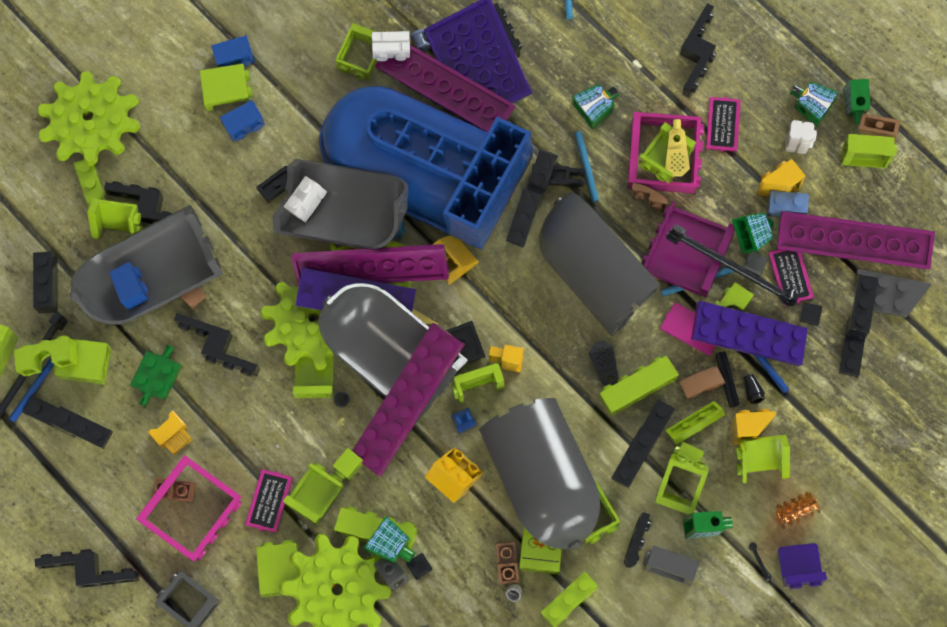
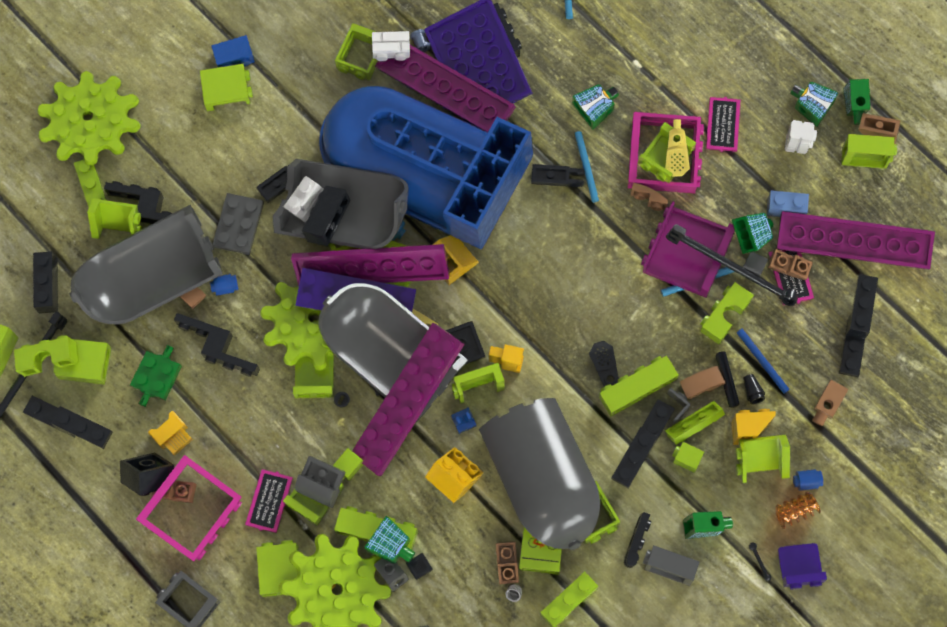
(31, 391): blue bar -> none
(86, 569): black bracket -> none
(129, 285): blue brick -> none
(145, 473): none -> black slope
(224, 284): none -> blue brick
(238, 223): none -> dark grey plate
(242, 121): blue brick -> none
(320, 481): none -> dark grey brick
(326, 215): none -> black brick
(532, 198): black bracket -> none
(594, 262): dark grey panel -> none
(676, 502): lime window -> none
(680, 325): dark pink piece -> none
(680, 399): none -> dark grey bracket
(698, 50): black bracket -> none
(749, 333): dark purple plate -> none
(785, 178): yellow slope -> none
(790, 265): none -> medium nougat slope
(808, 479): none -> blue brick
(810, 314): black tile -> none
(833, 395): none -> medium nougat torso
(896, 294): dark grey wing -> none

